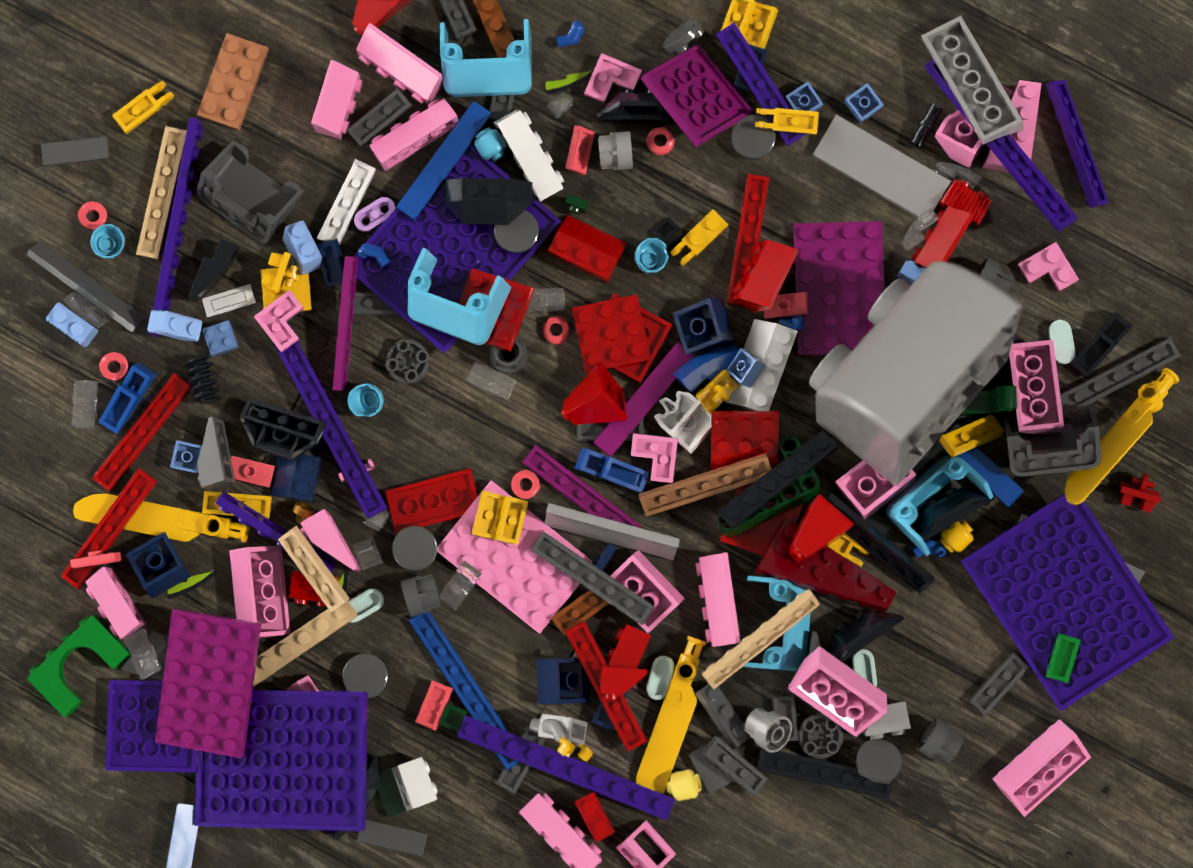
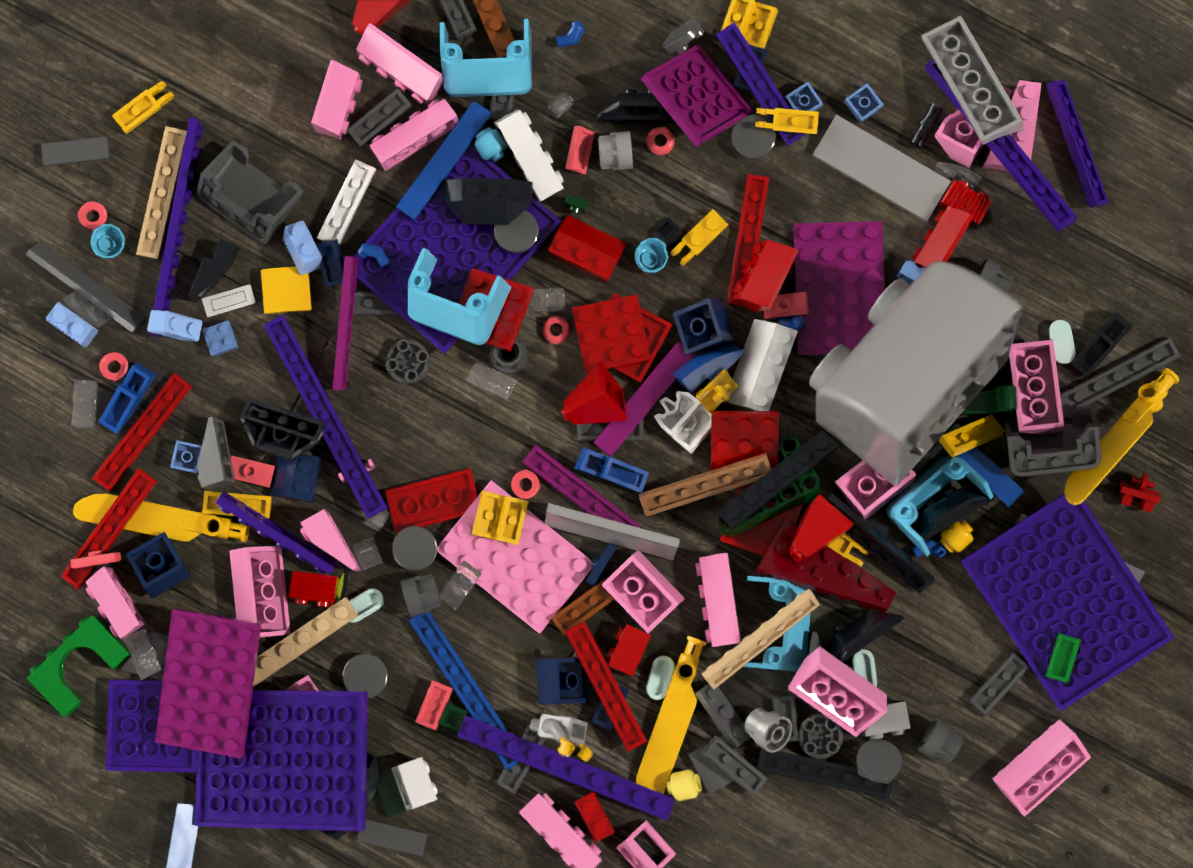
(192, 583): sticker -> none
(202, 380): black piece -> none
(232, 81): nougat plate -> none
(275, 317): bright pink plate -> none
(282, 262): yellow hips -> none
(303, 511): pearl gold tile -> none
(313, 569): tan plate -> none
(365, 400): medium azure hair -> none
(374, 213): lavender plate -> none
(571, 81): sticker -> none
(593, 578): dark grey tile -> none
(610, 72): bright pink plate -> none
(619, 680): red slope -> none
(662, 451): bright pink plate -> none
(745, 367): medium blue piece -> none
(913, 235): clear slope -> none
(1050, 262): bright pink plate -> none

